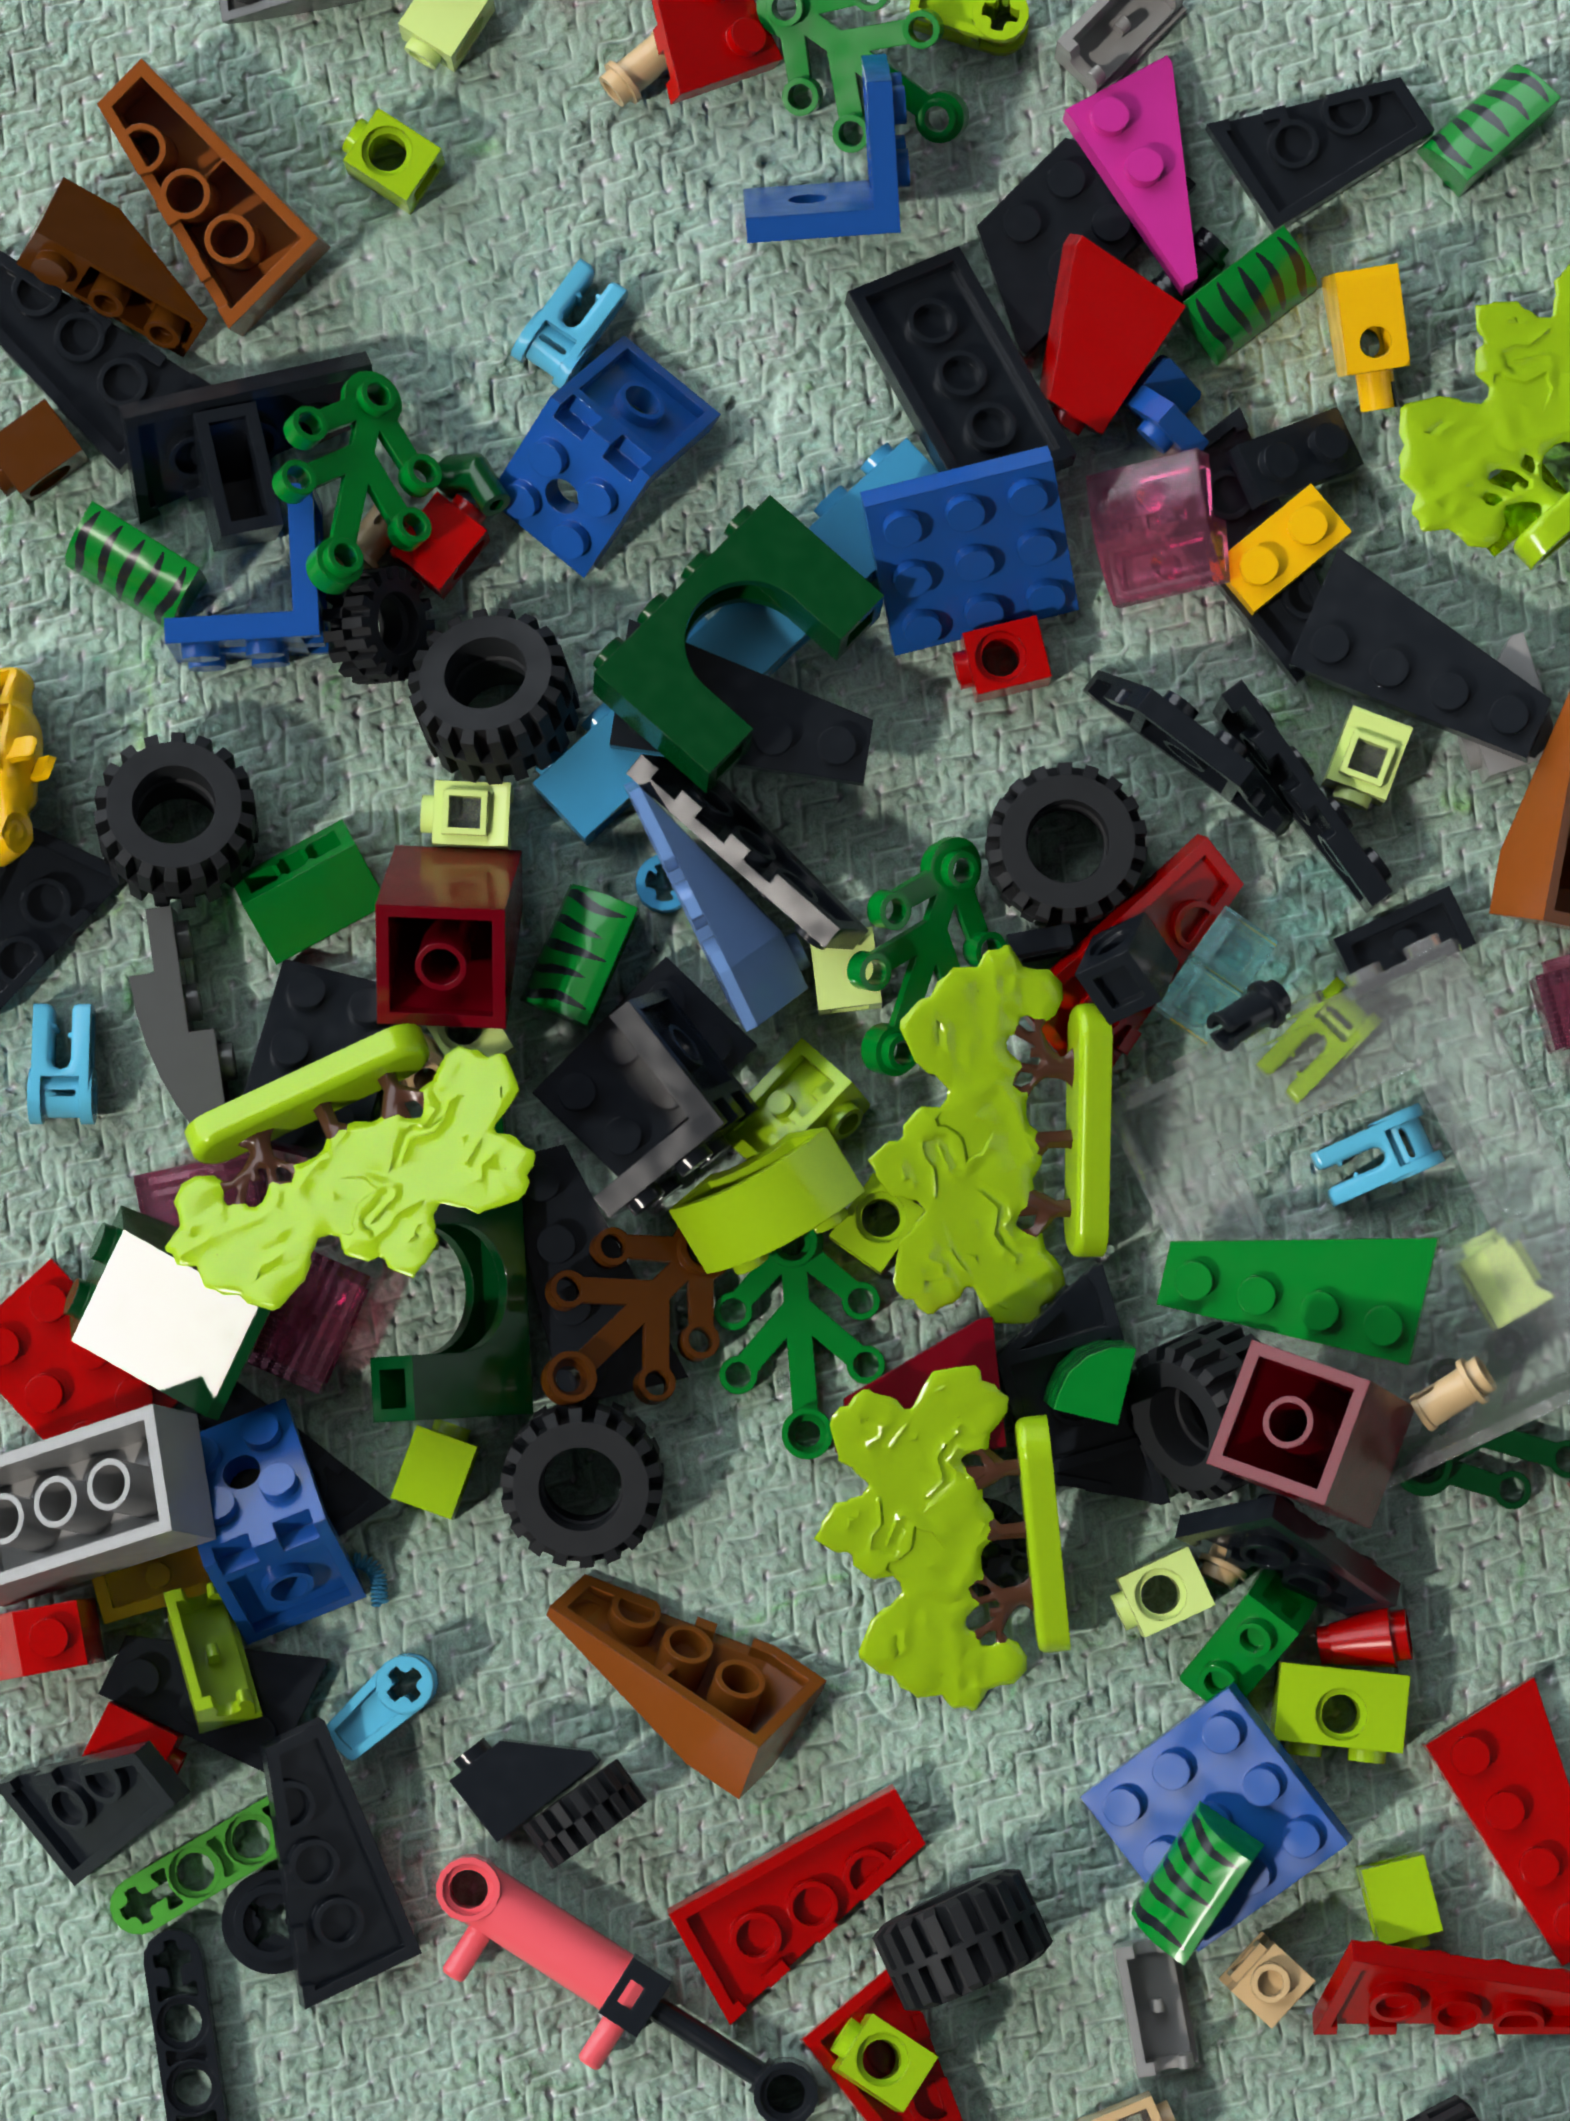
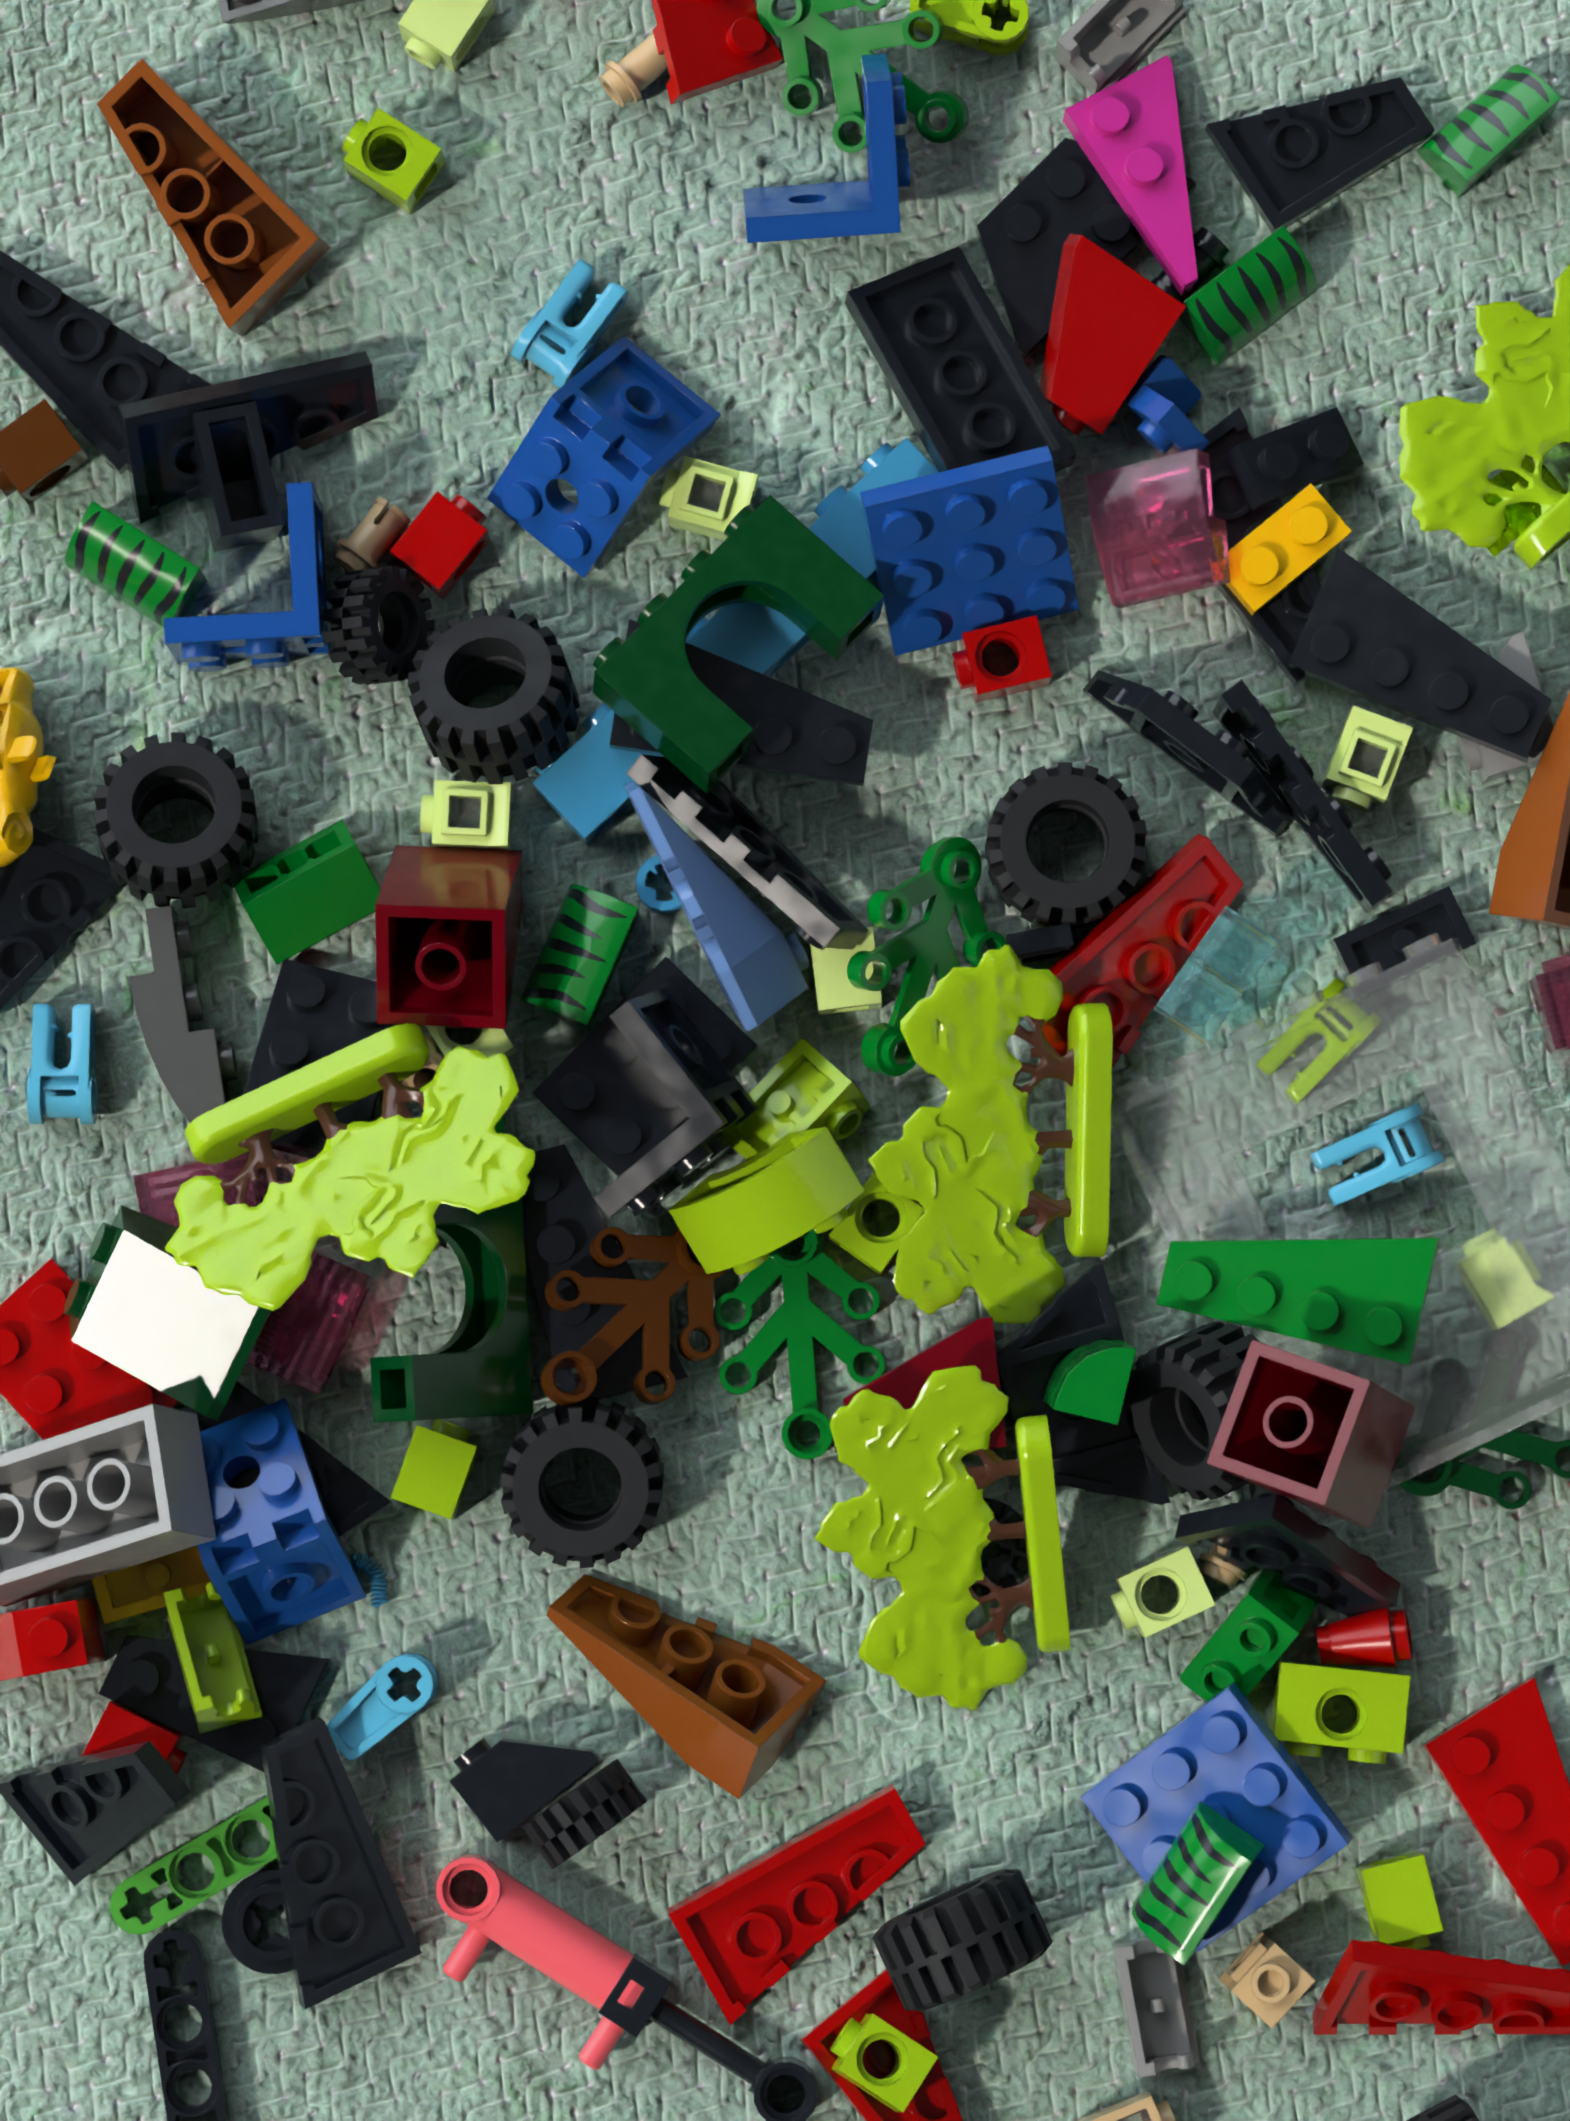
(105, 262): reddish brown slope -> none
(359, 474): green plant -> none
(475, 475): dark green arm -> none
(706, 496): none -> yellowish green window
(1127, 968): black brick -> none
(1261, 1007): black pin -> none
(1370, 302): yellow torso -> none
(1454, 1393): tan pin -> none

